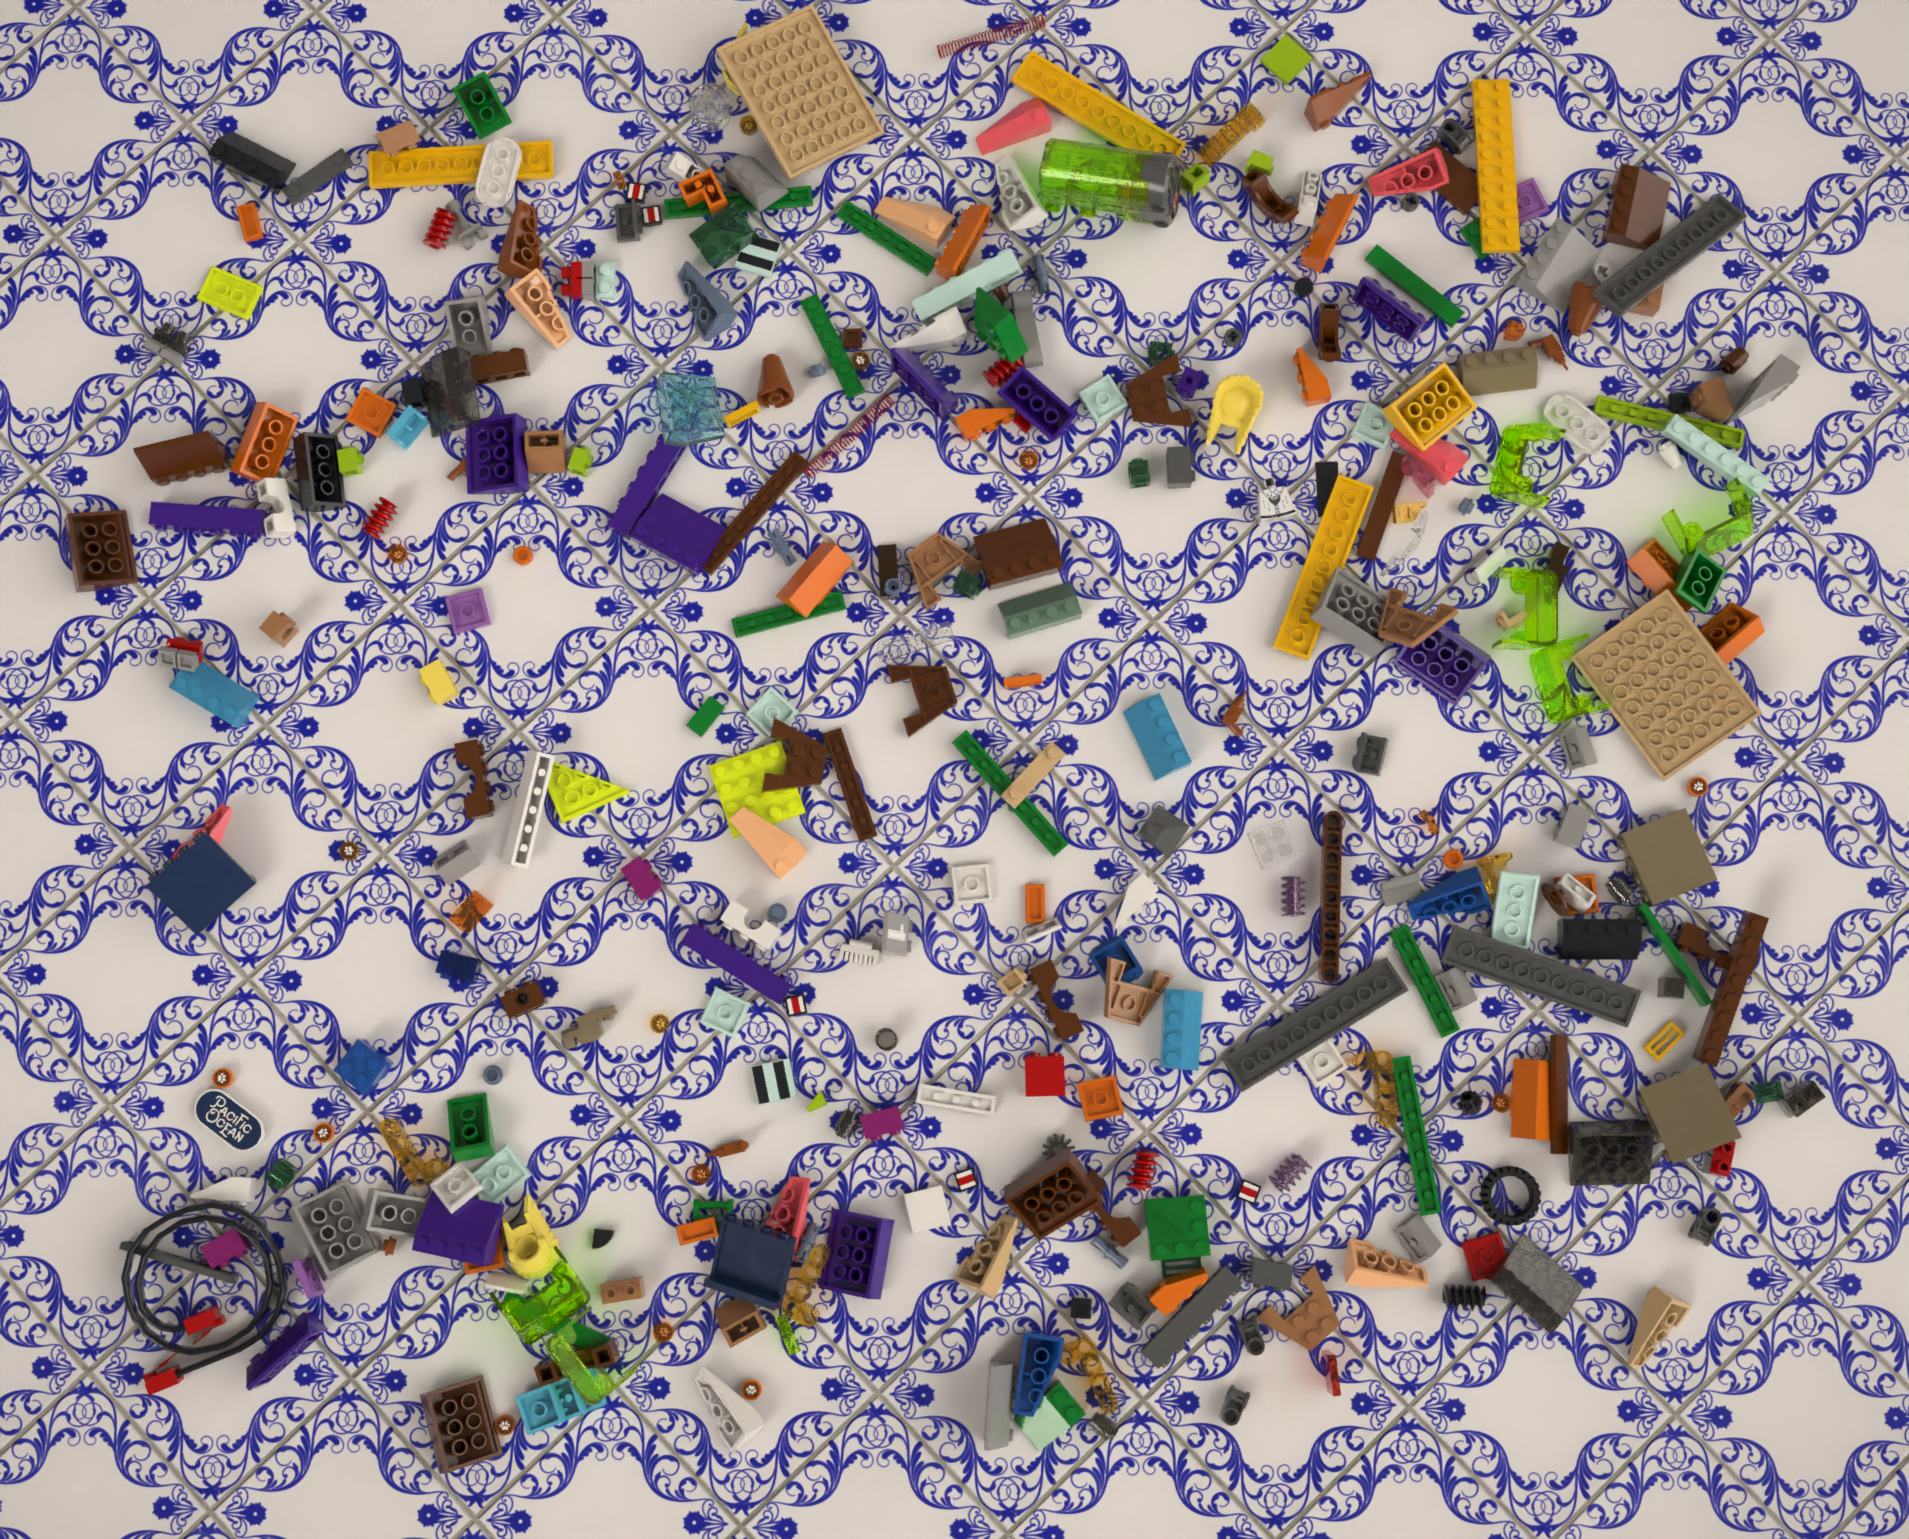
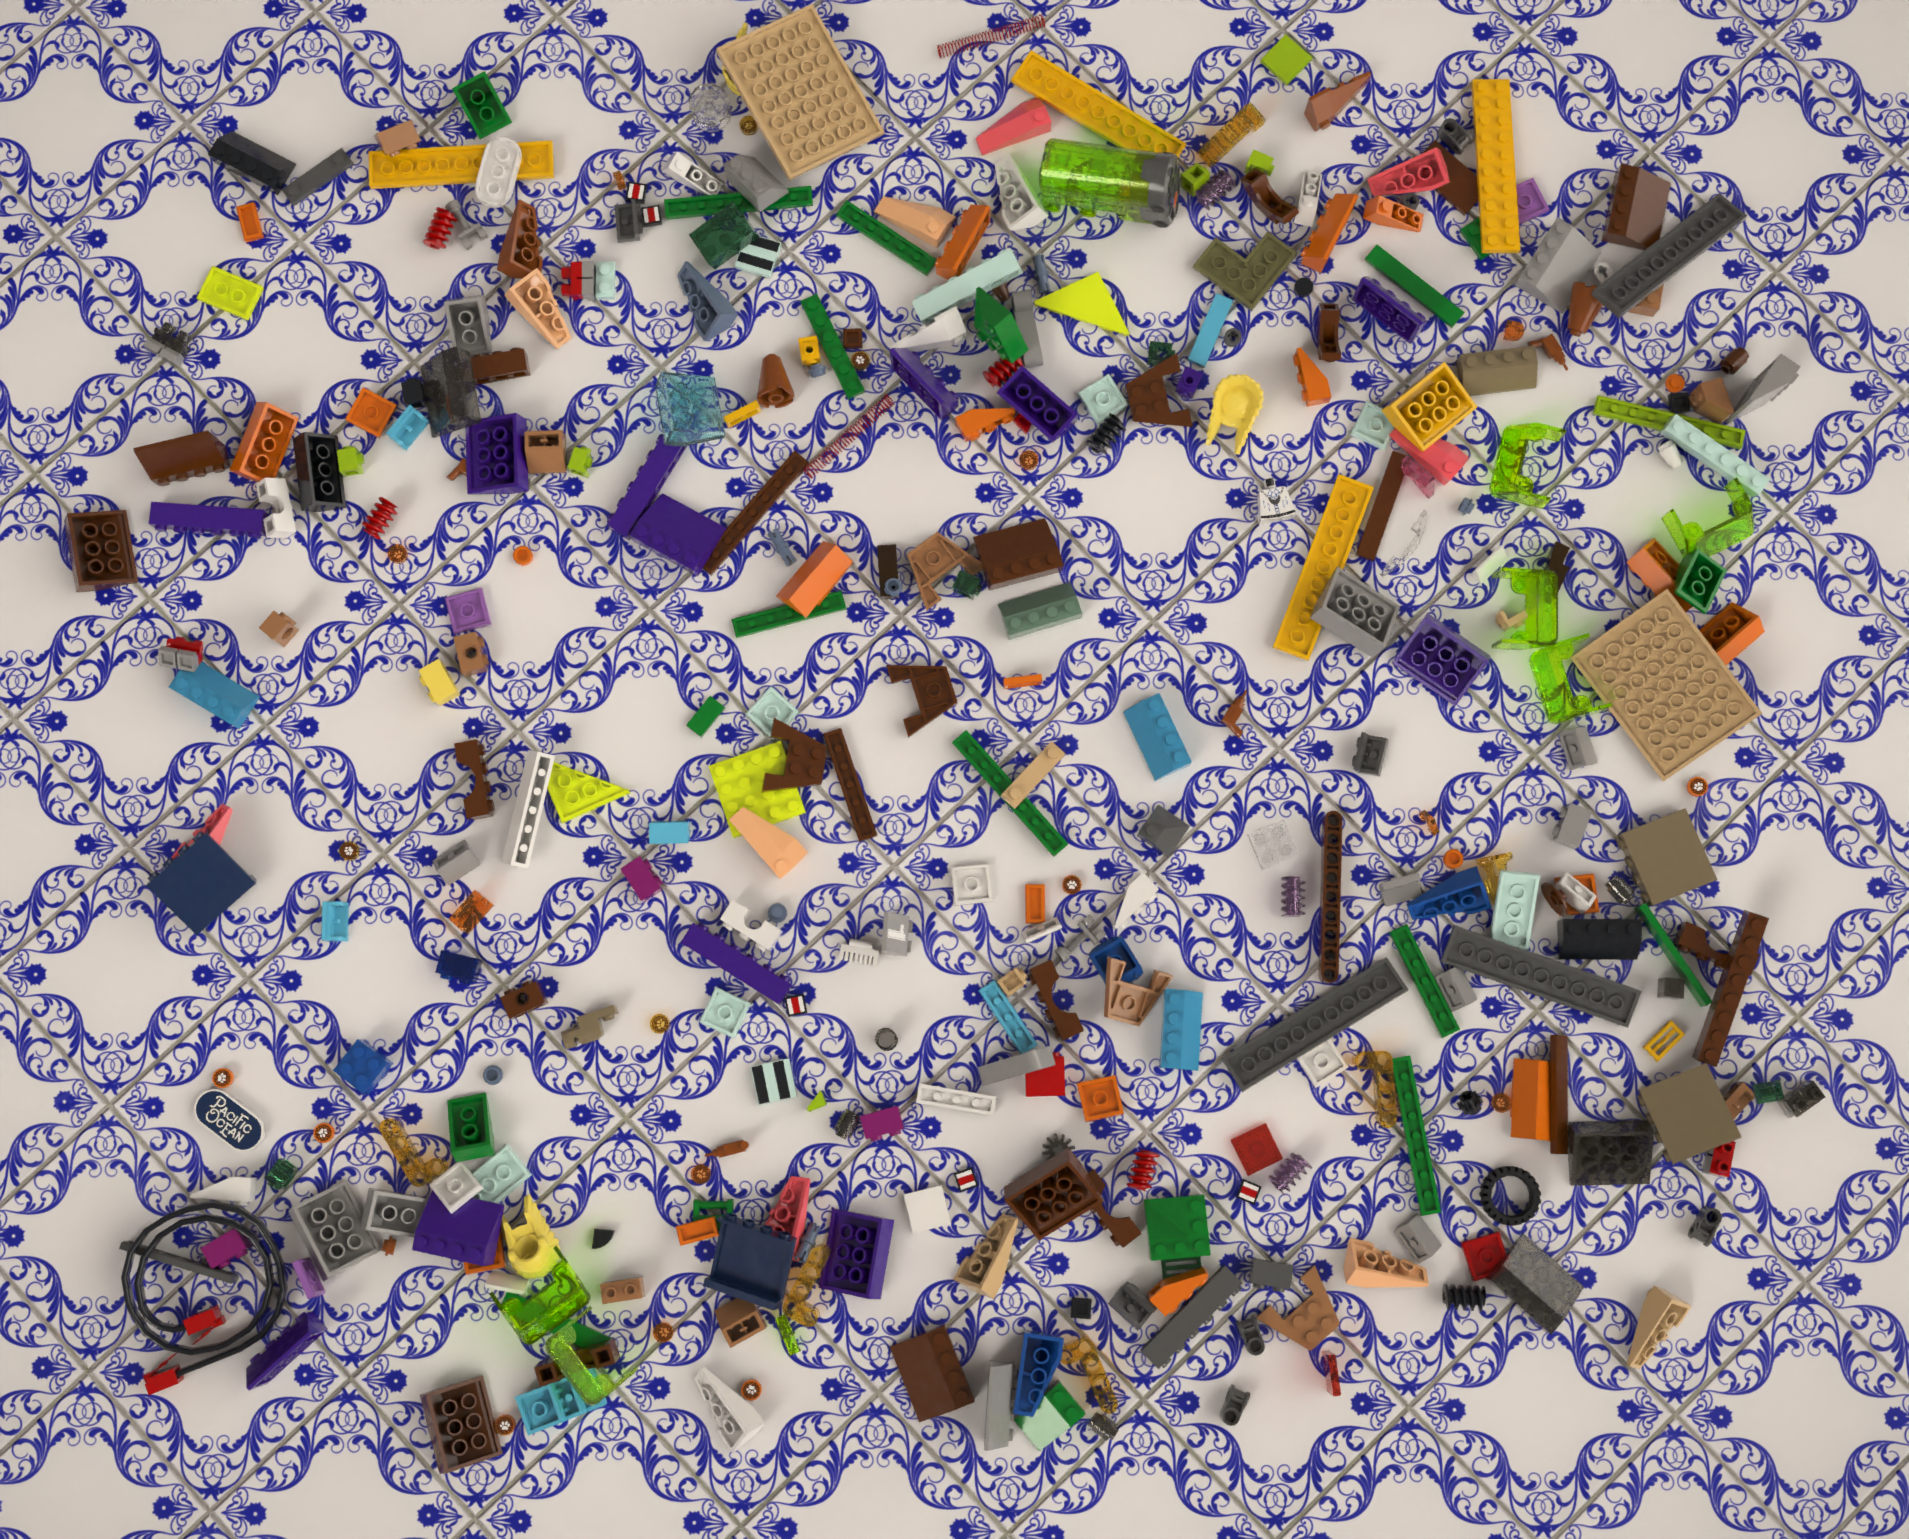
(335, 921): none -> medium azure hinge
(466, 643): none -> medium nougat brick
(669, 832): none -> medium azure hinge
(701, 188): orange brick -> none
(809, 343): none -> yellow brick
(914, 641): clear slope -> none
(932, 1373): none -> reddish brown slope
(1008, 1017): none -> medium azure tile
(1016, 1065): none -> light grey beam
(1063, 952): none -> light grey bar
(1071, 884): none -> tile
(1086, 302): none -> neon yellow tile
(1105, 434): none -> black piece
(1109, 1251): sand blue pin -> none
(1138, 473): clear green brick -> none
(1179, 467): dark grey brick -> none
(1210, 330): none -> medium azure tile
(1214, 187): none -> clear purple piece
(1246, 278): none -> olive plate
(1256, 1149): none -> clear red tile
(1325, 479): black sticker -> none
(1392, 214): none -> orange slope
(1406, 512): clear yellow tile -> none
(1409, 626): medium nougat wing -> none
(1582, 426): white tile -> none
(1675, 383): none -> orange plate

